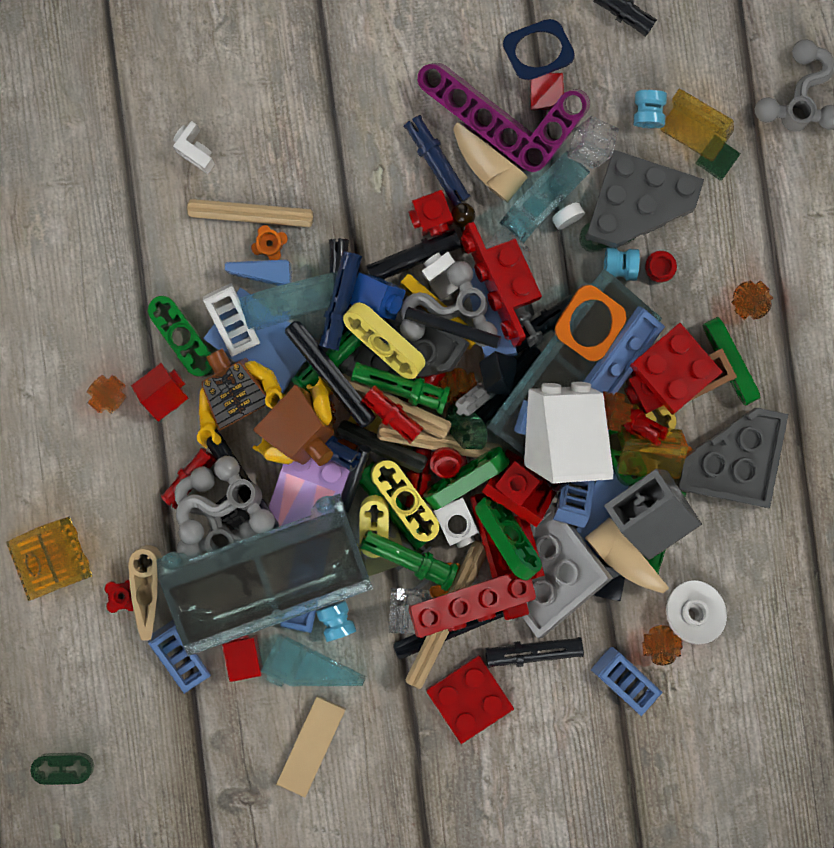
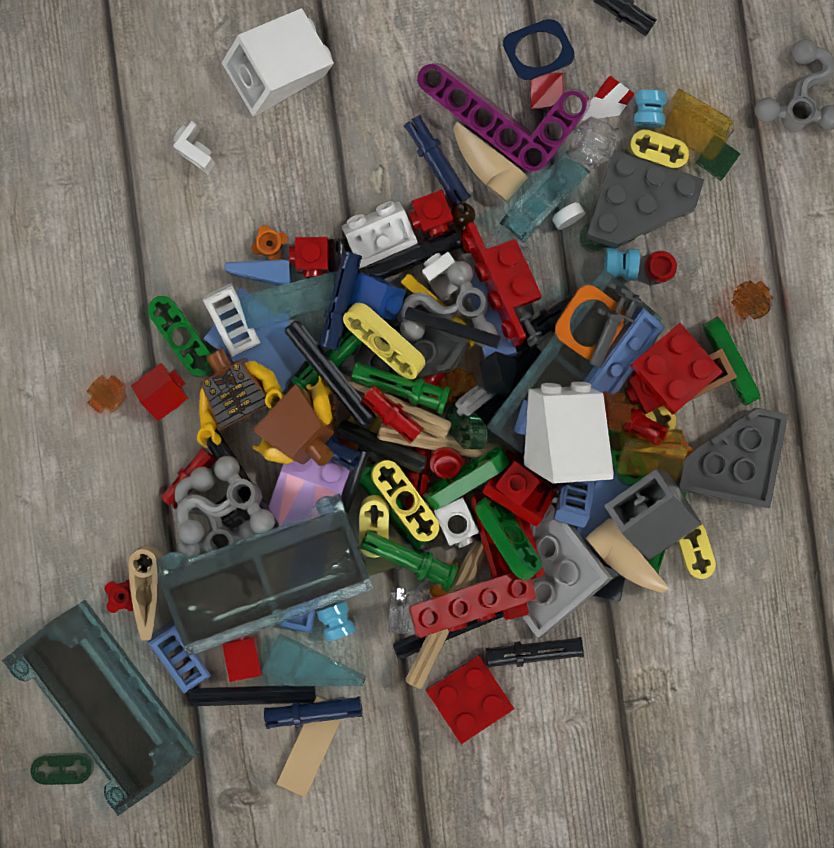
(49, 558): clear yellow slope -> none
(104, 704): none -> windscreen
(250, 213): tan axle -> none
(251, 695): none -> black axle
(276, 60): none -> white slope
(310, 256): none -> red brick
(312, 712): none -> dark blue pin
(379, 233): none -> white bracket
(609, 100): none -> white sticker
(611, 666): medium blue slope -> none
(612, 323): none -> dark grey piece
(660, 142): none -> light yellow beam
(662, 645): clear orange gear -> none
(705, 551): none -> light yellow beam
(708, 610): white dish -> none

